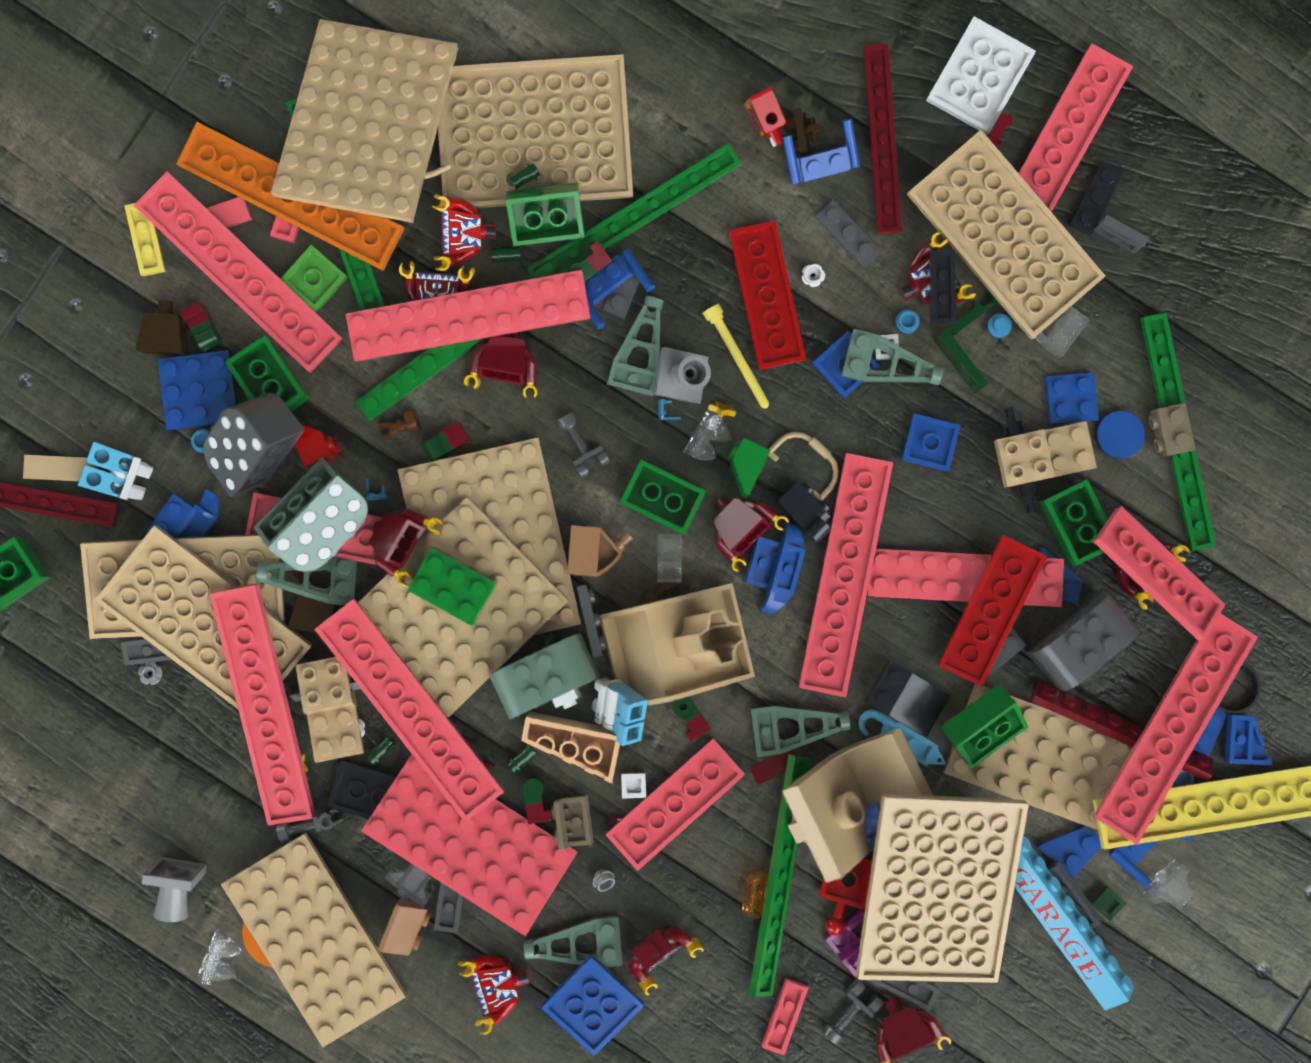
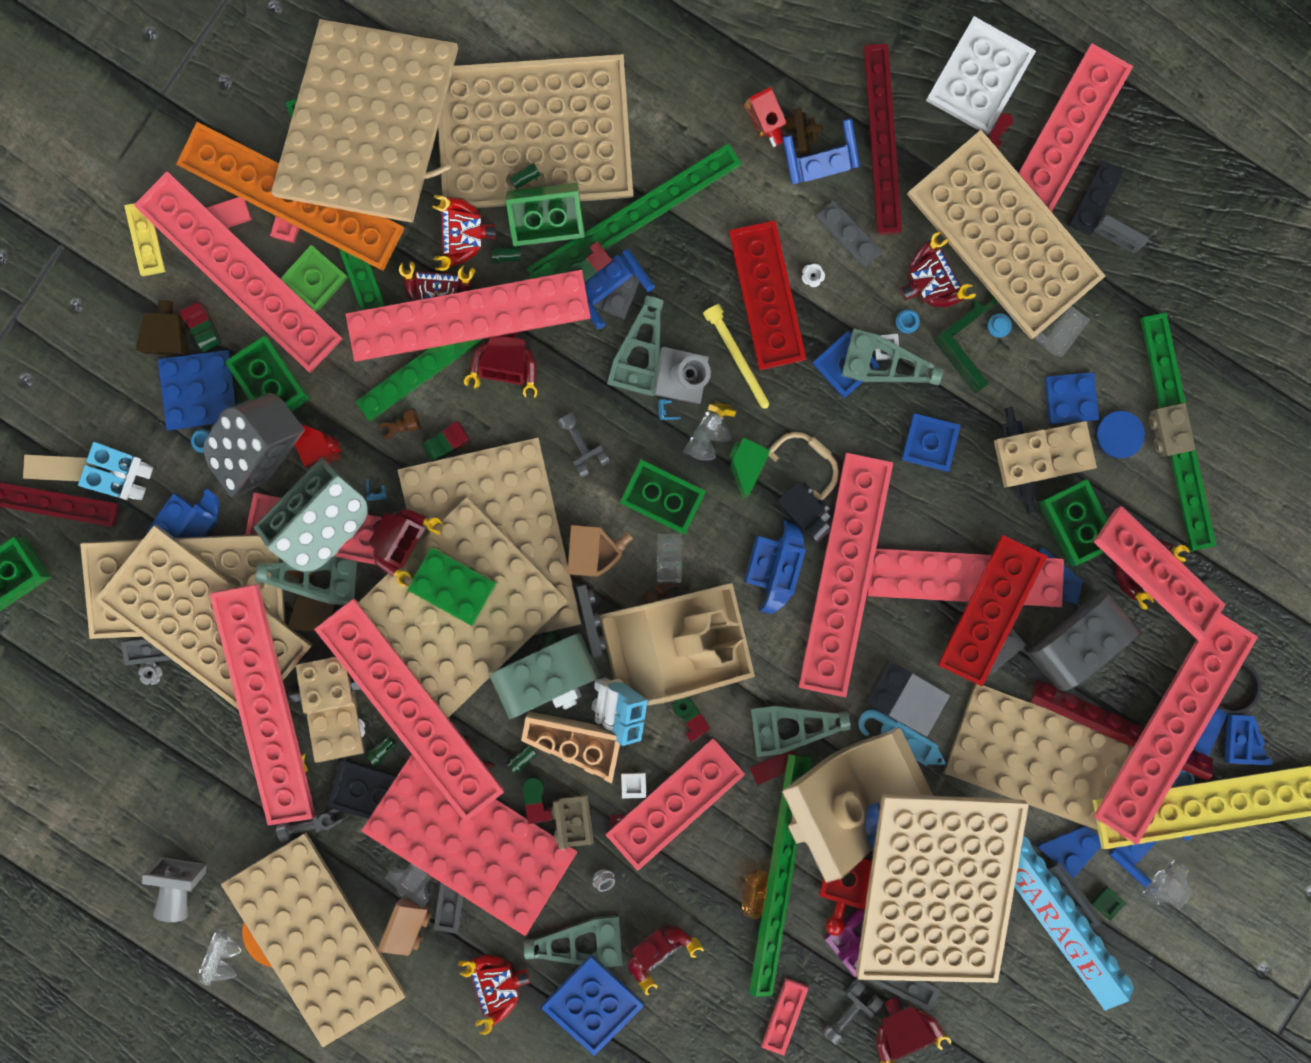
(741, 525): torso -> none
(942, 287): black plate -> none
(985, 726): green slope -> none

